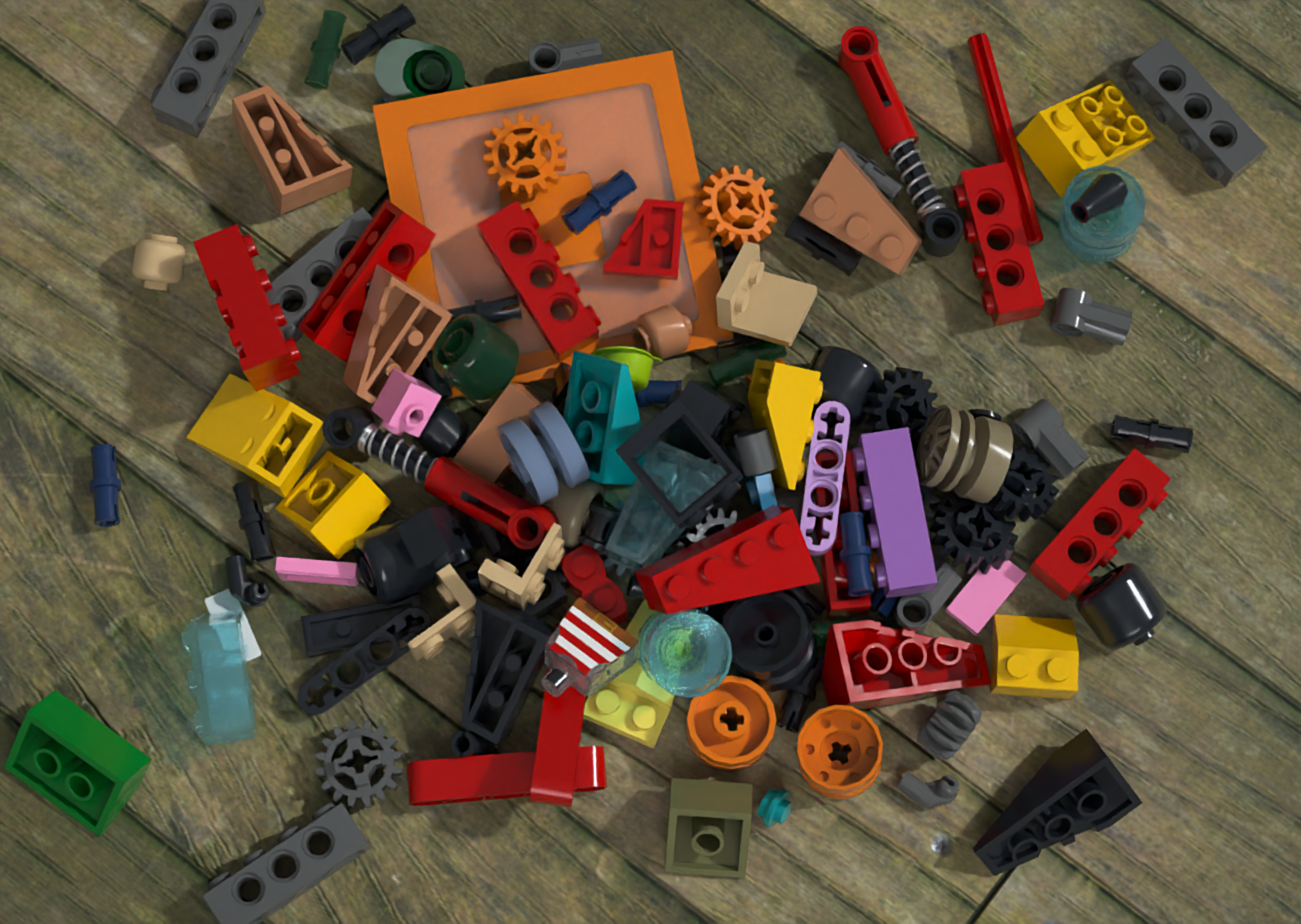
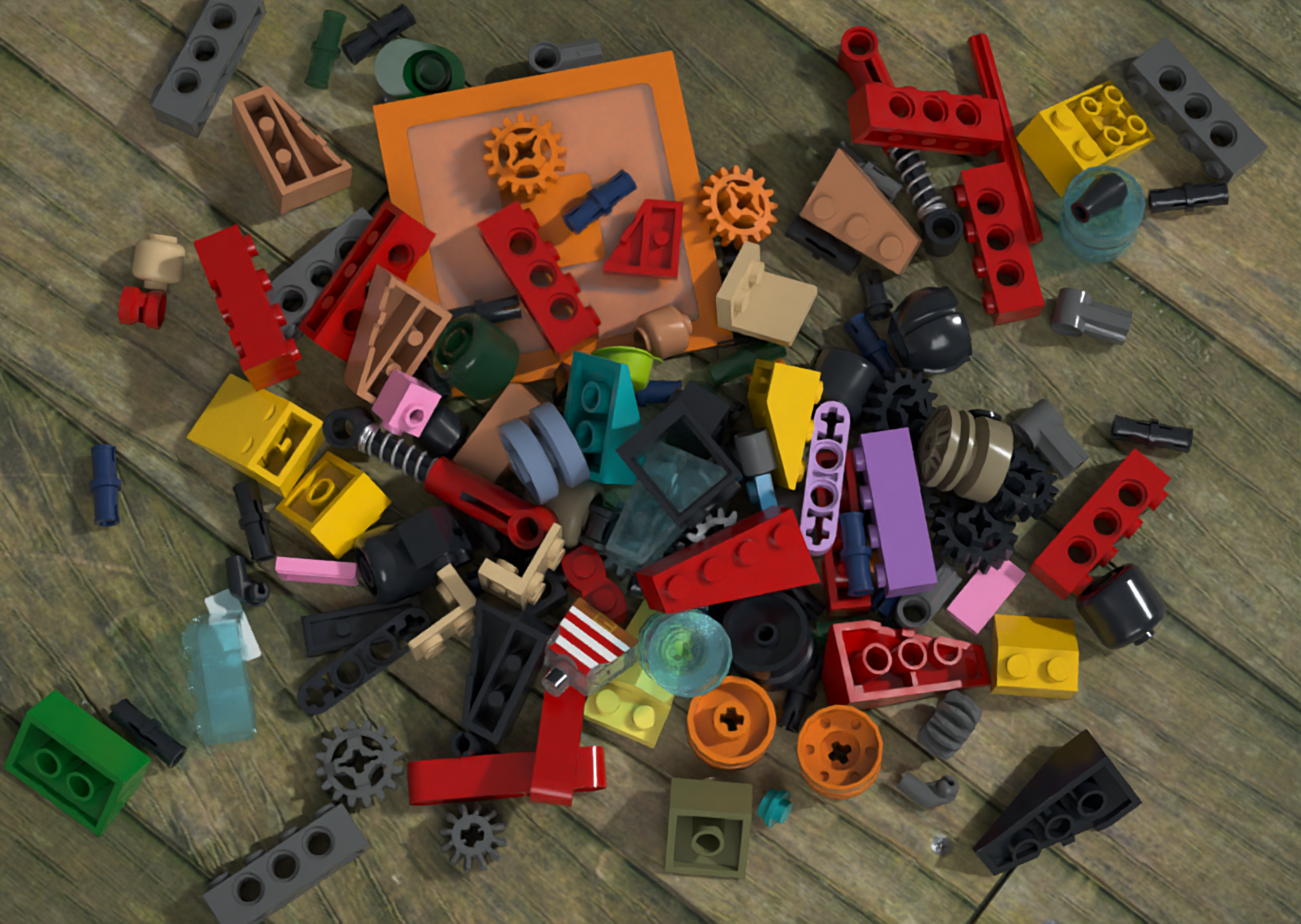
(142, 307): none -> red wheel
(148, 733): none -> black pin
(481, 848): none -> dark grey gear
(870, 344): none -> dark blue pin
(875, 297): none -> black pin
(925, 120): none -> red brick
(930, 332): none -> black piece
(1188, 197): none -> black pin

